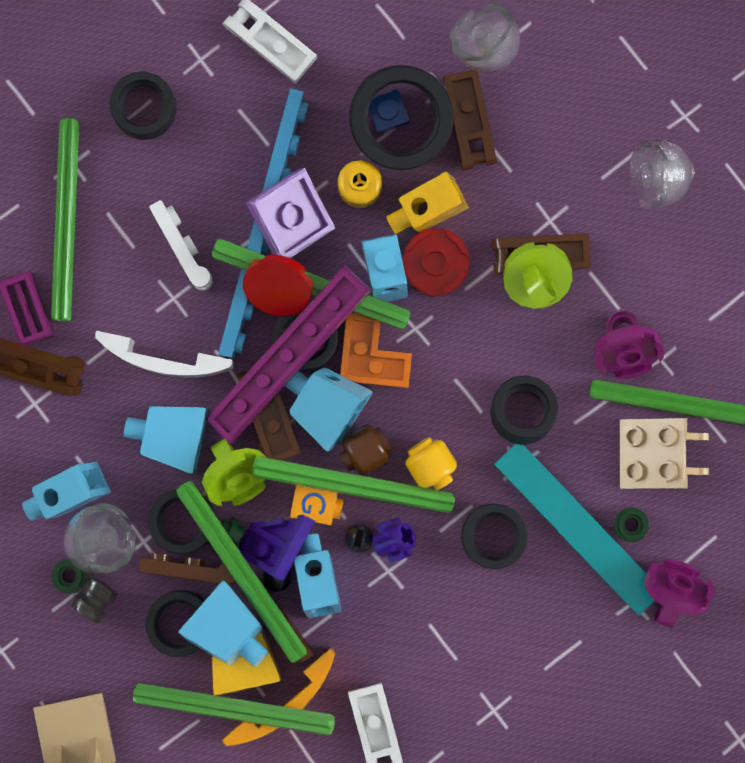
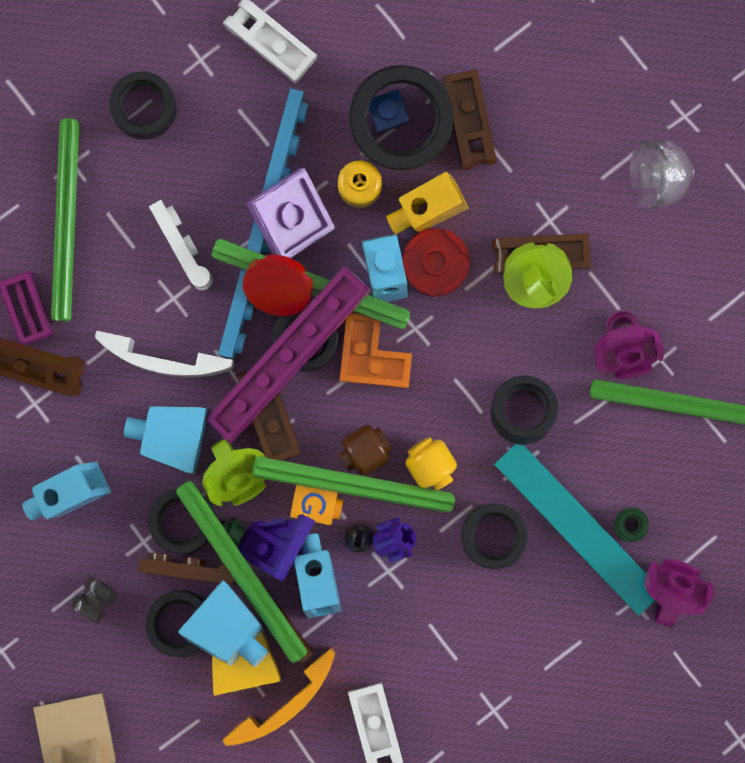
(59, 580): dark green plate -> none
(99, 539): clear cylinder -> none
(234, 709): bright green axle -> none
(275, 584): black hinge -> none
(327, 405): medium azure torso -> none
(486, 39): clear cylinder -> none
(656, 453): tan plate -> none

